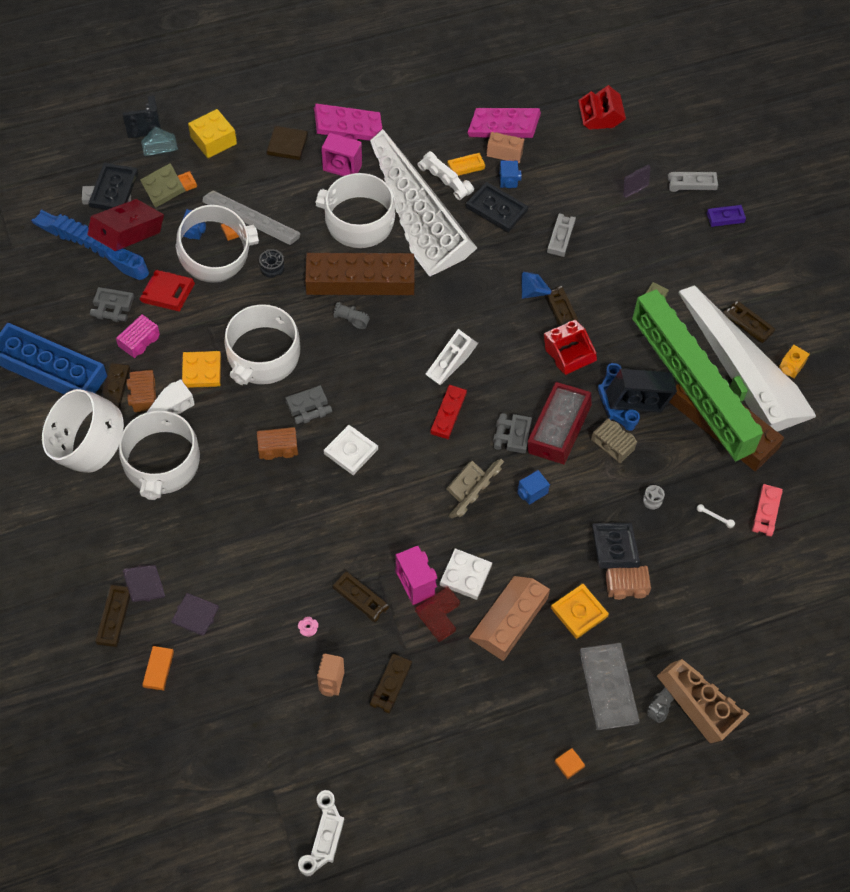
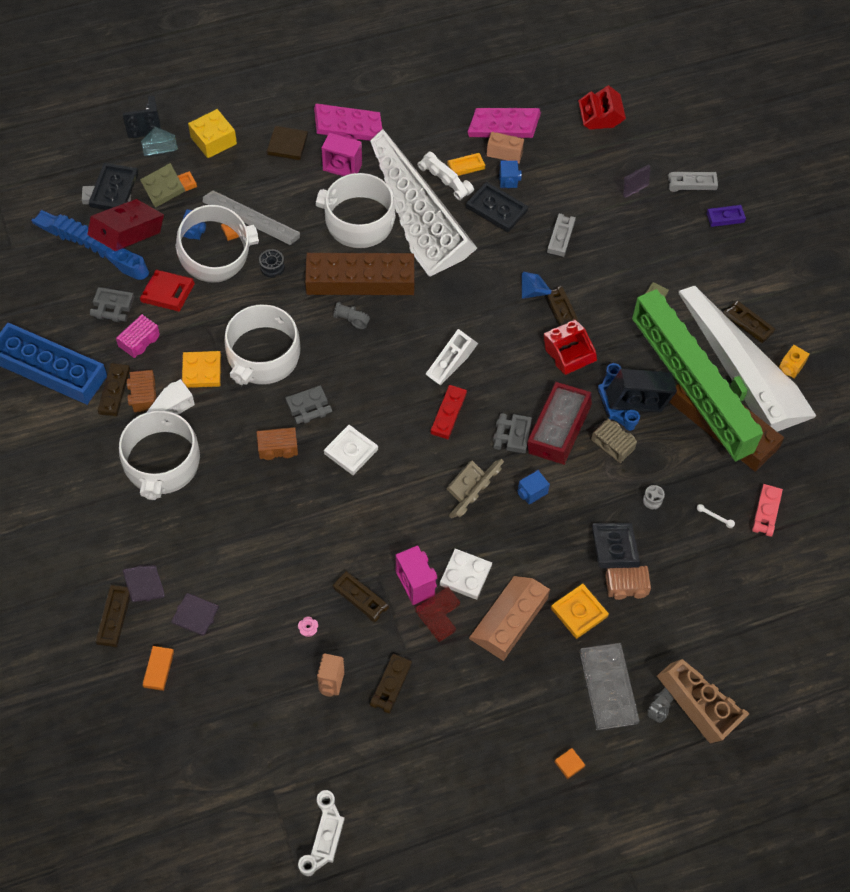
(99, 442): white cylinder -> none

